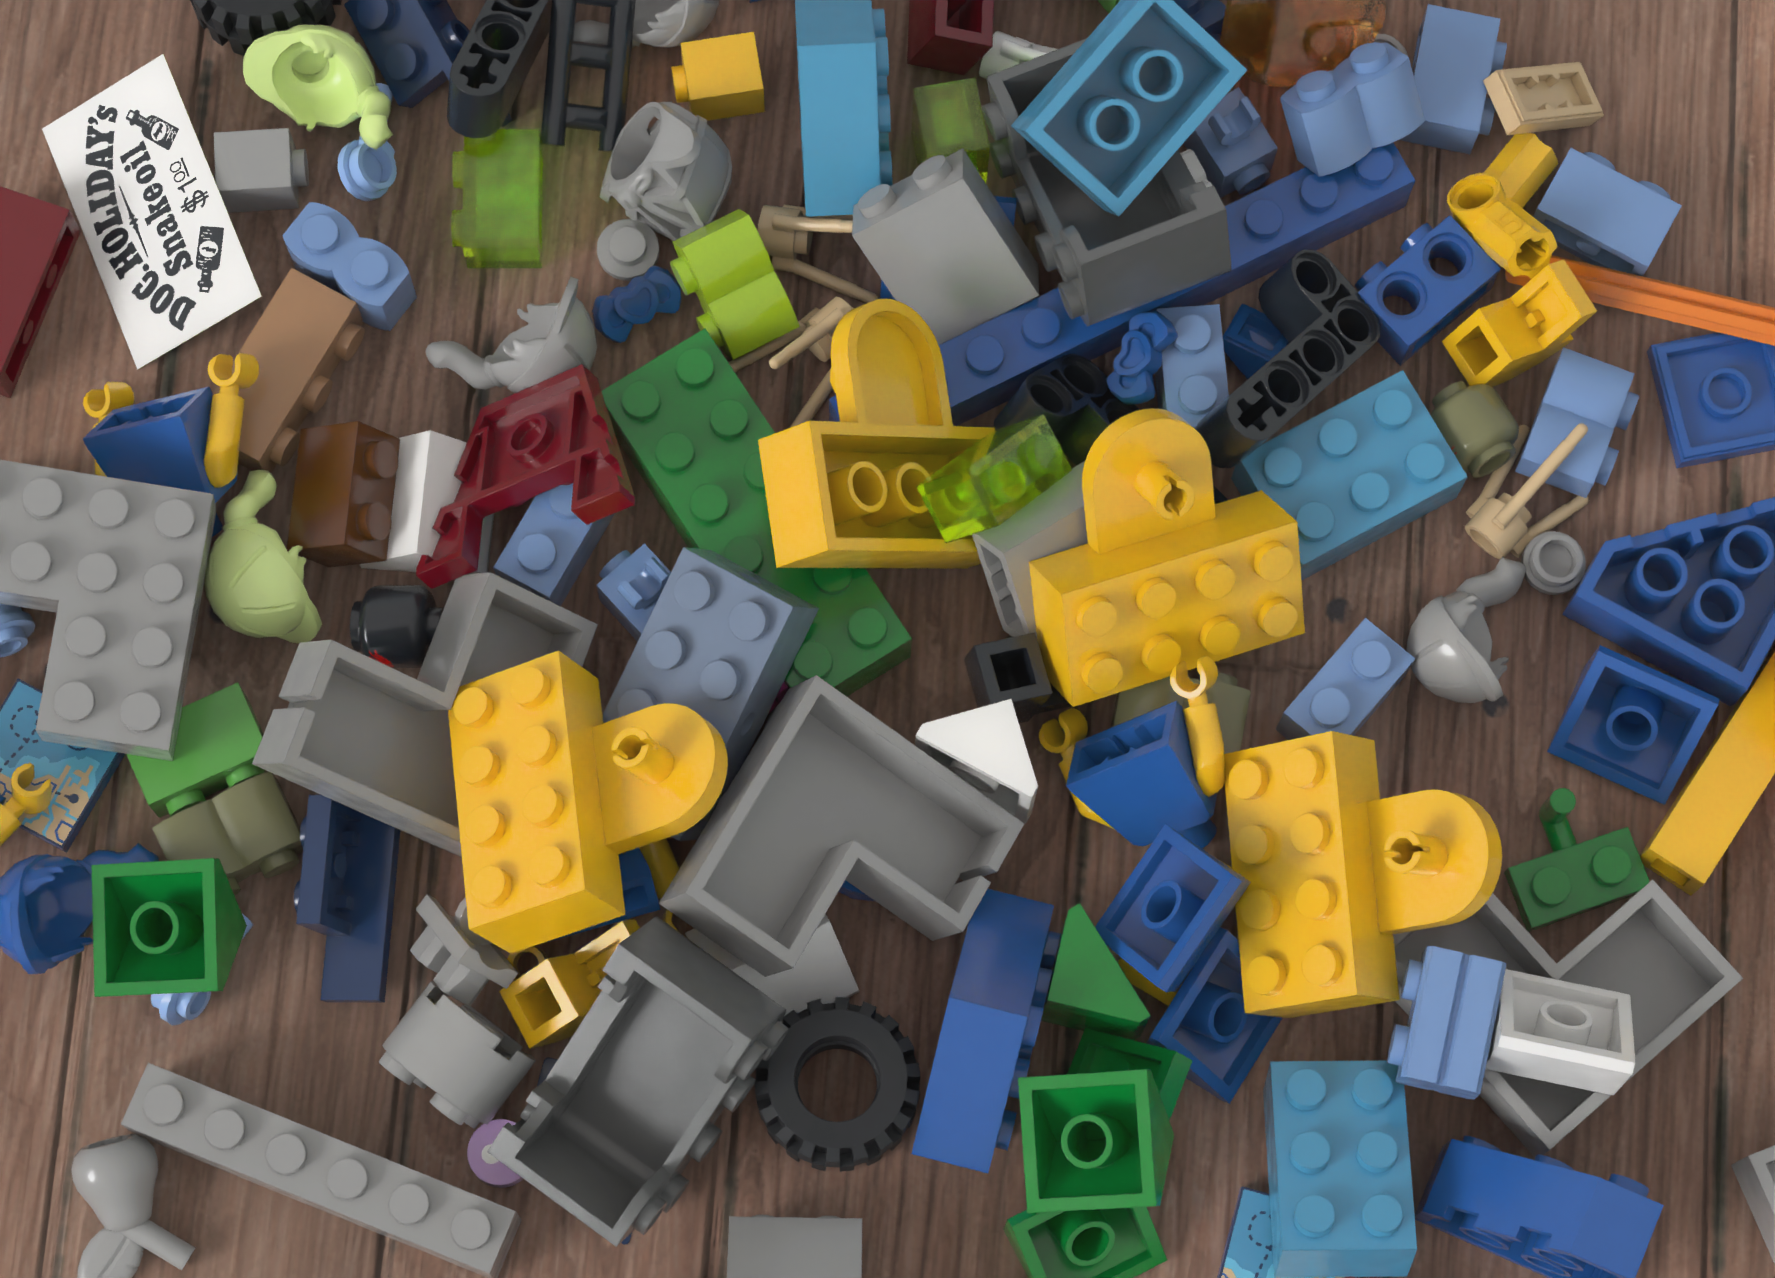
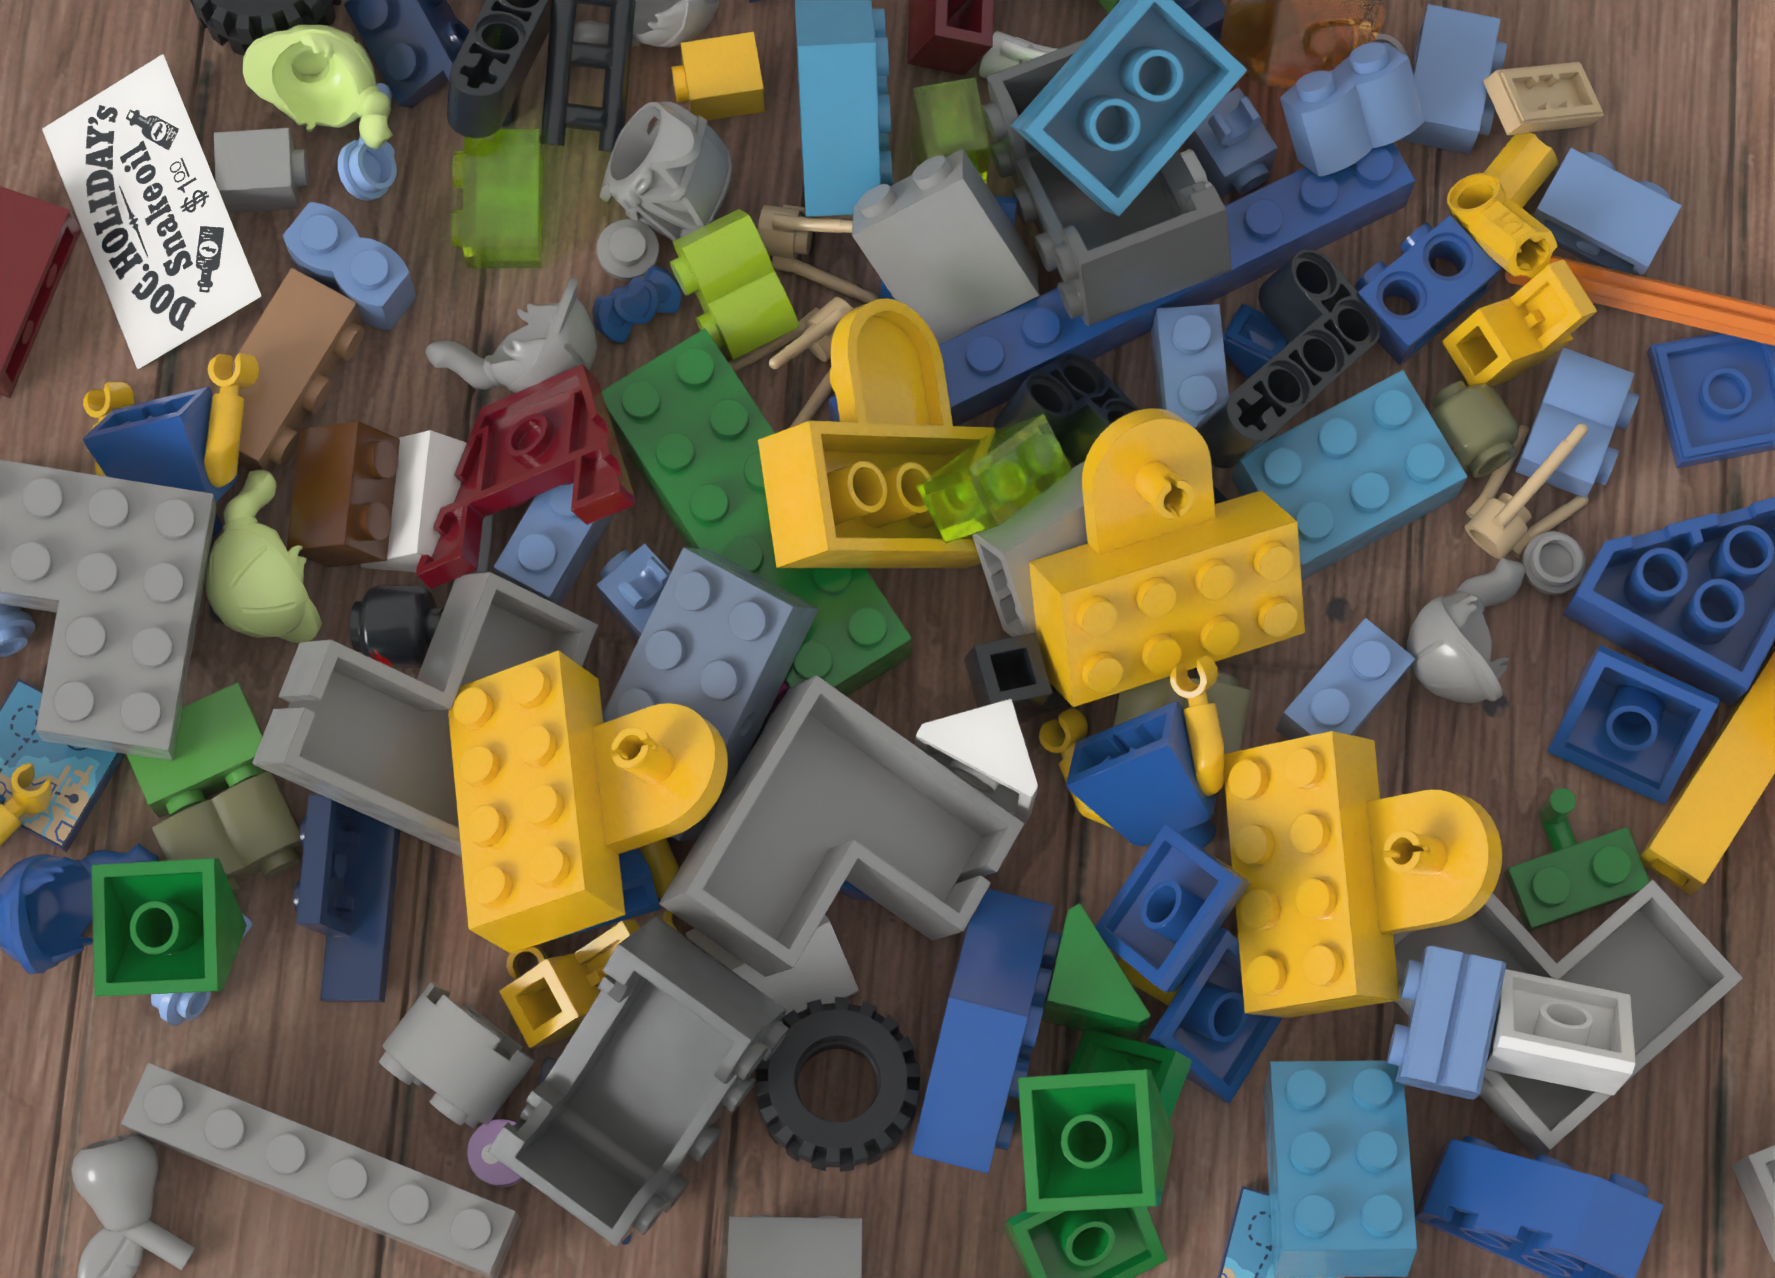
(458, 954): light grey hips -> none
(1140, 357): blue piece -> none

